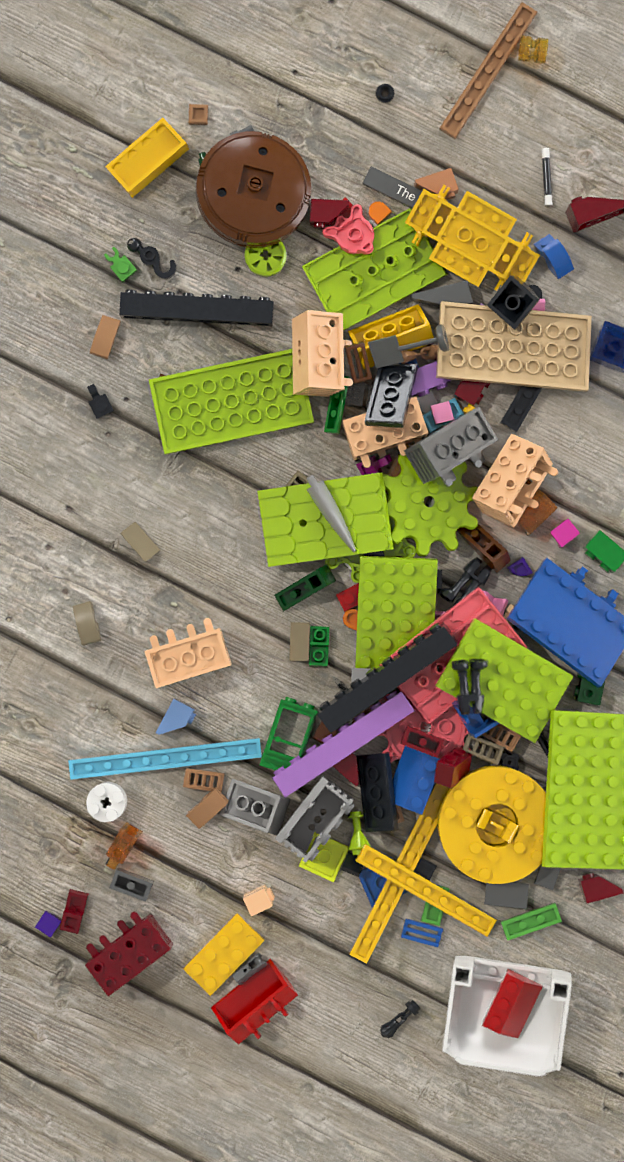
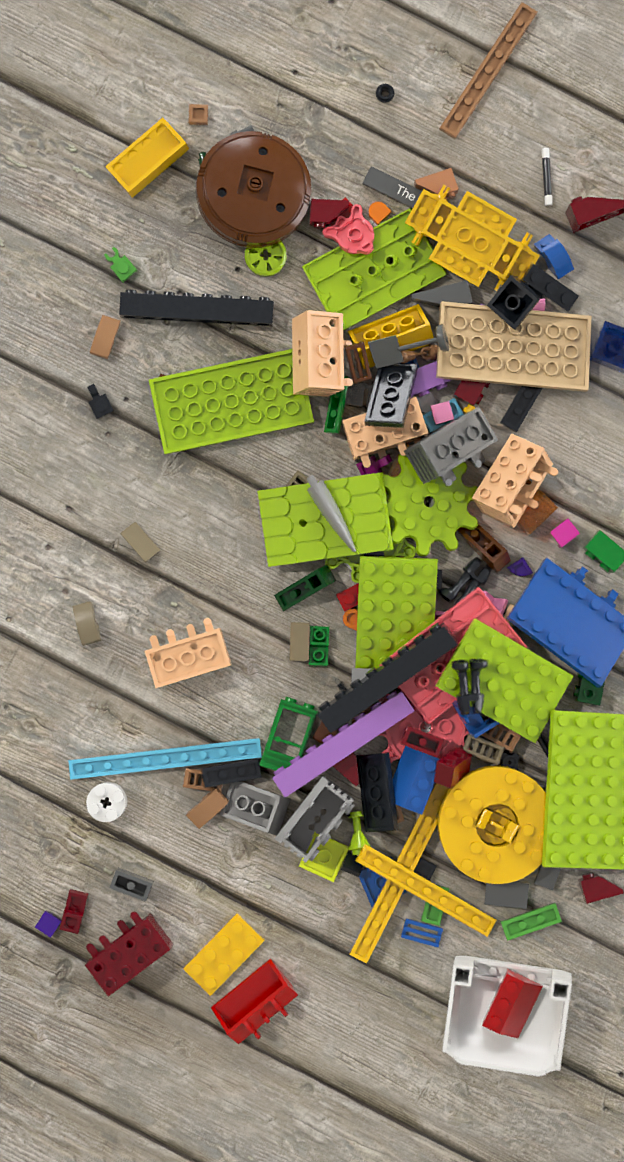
(122, 845): clear orange torso -> none
(150, 257): black piece -> none
(176, 717): medium blue slope -> none
(231, 773): none -> black plate
(247, 971): dark grey bar -> none
(259, 899): light nougat piece -> none
(388, 1029): black piece -> none
(538, 54): clear yellow wheel -> none
(550, 287): none -> black plate

